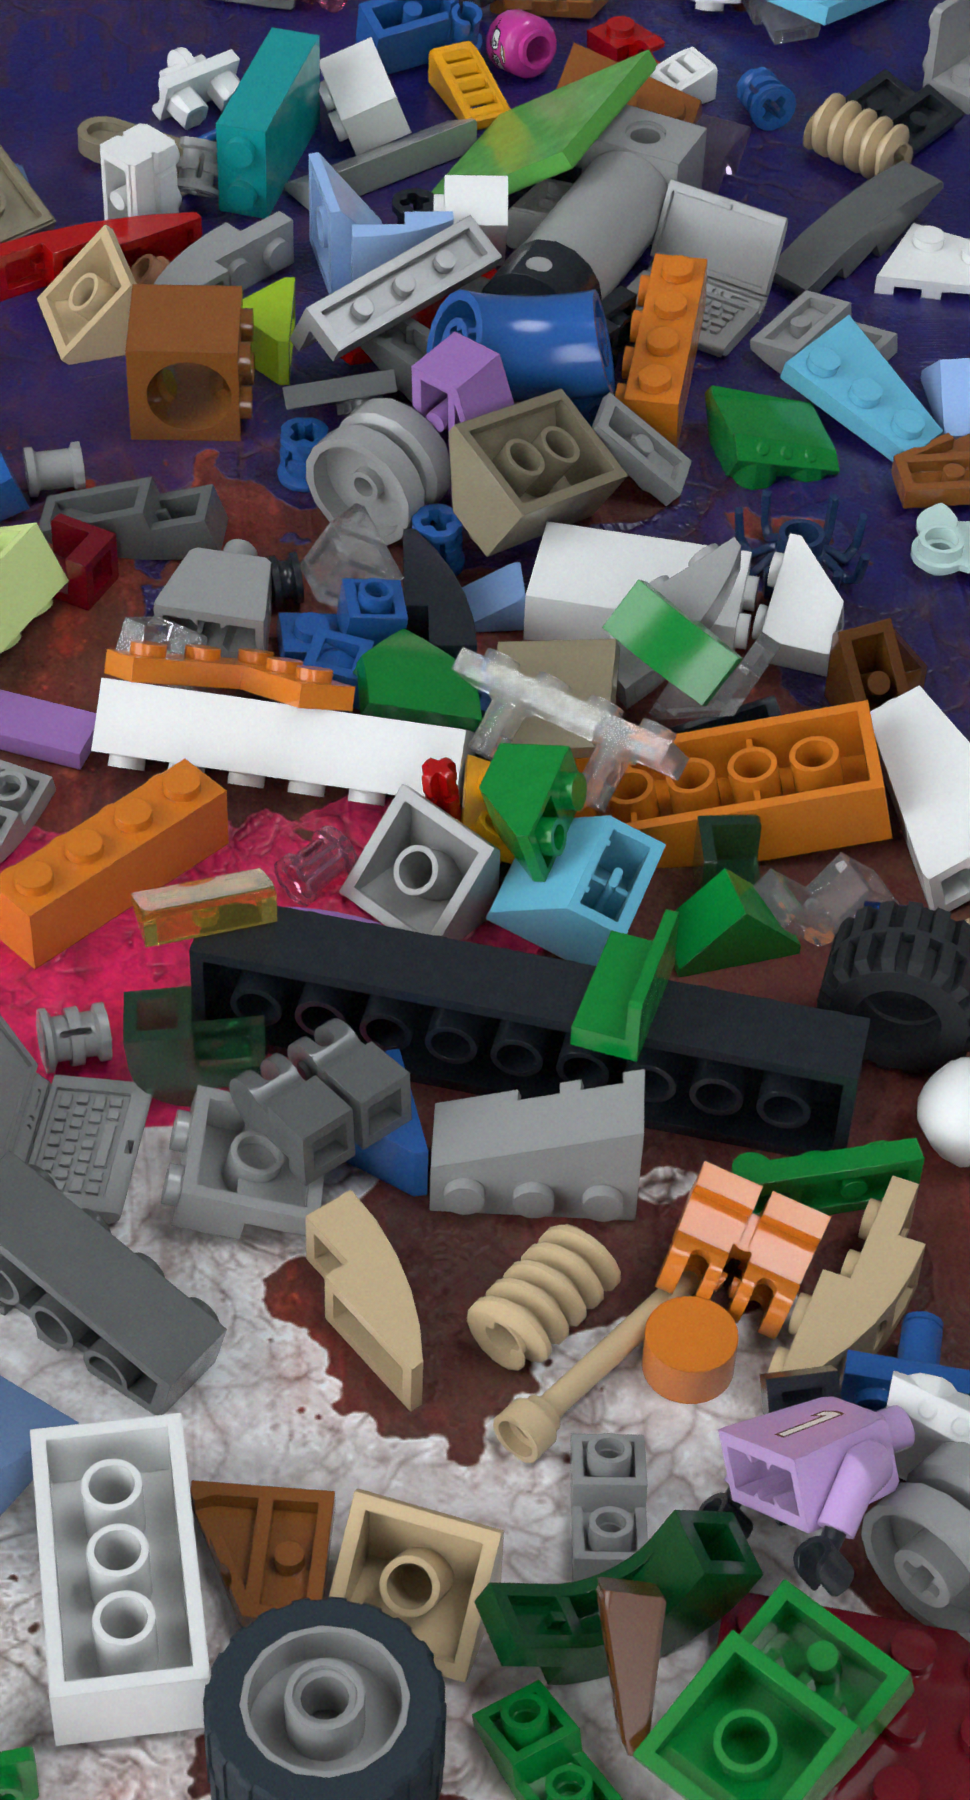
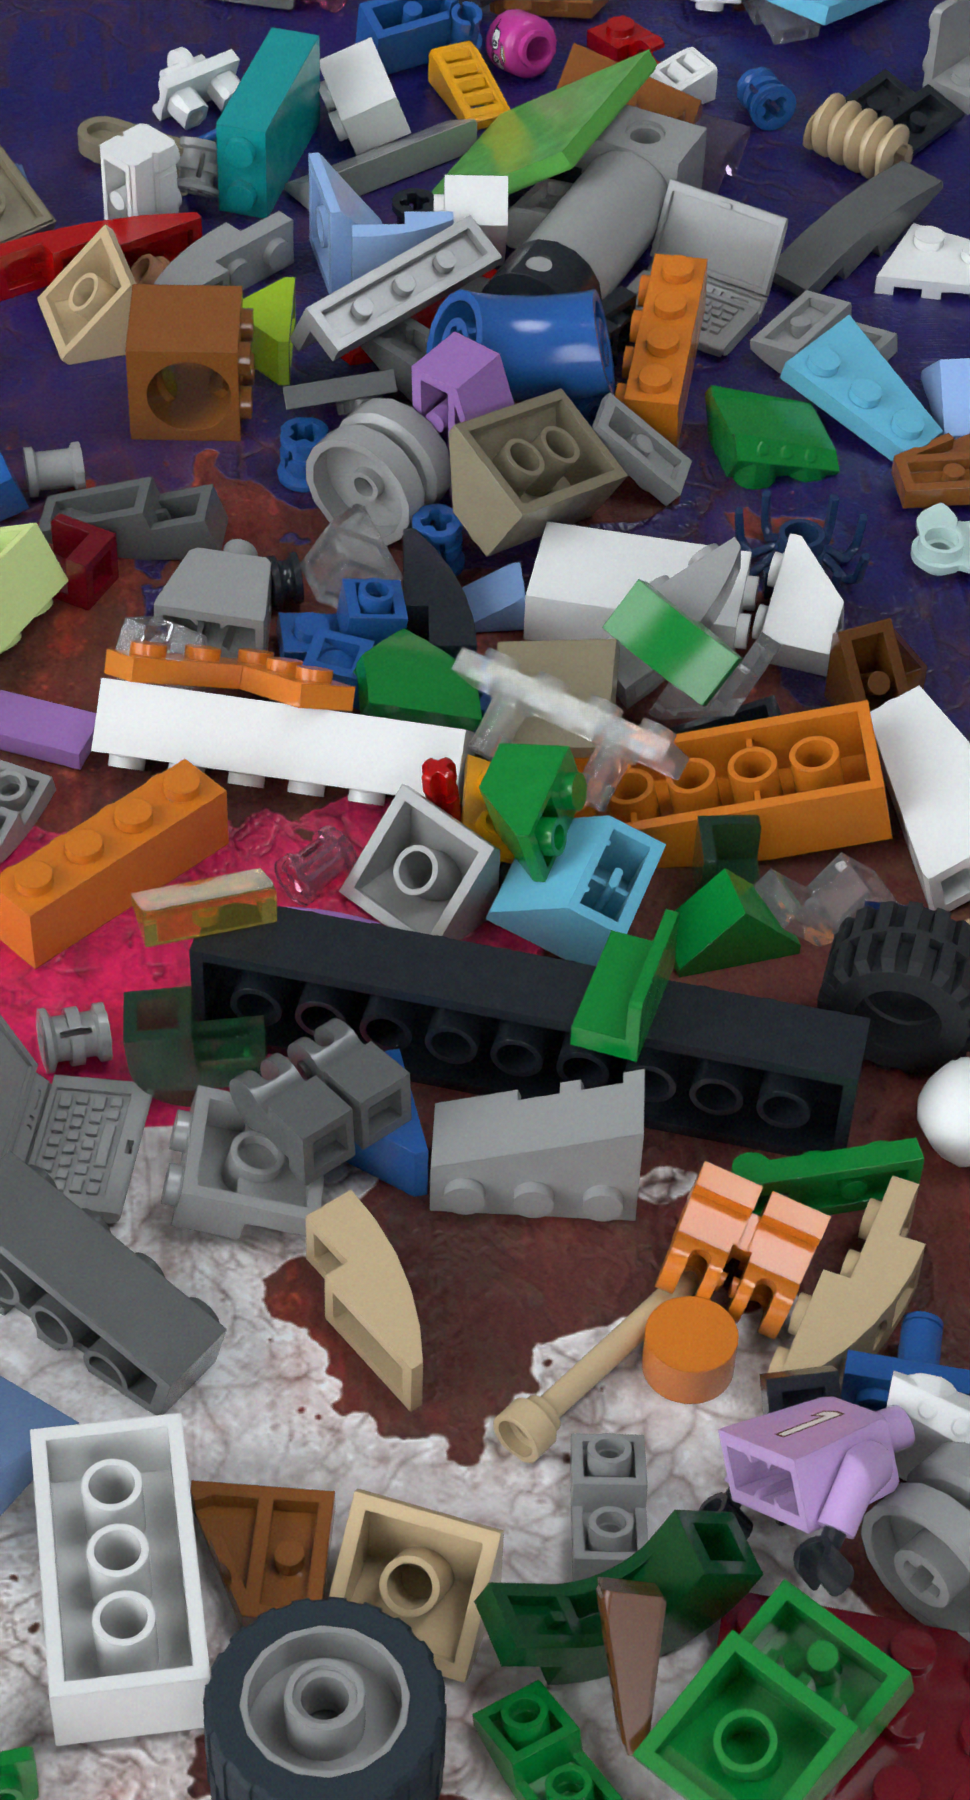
(542, 1296): tan piece -> none

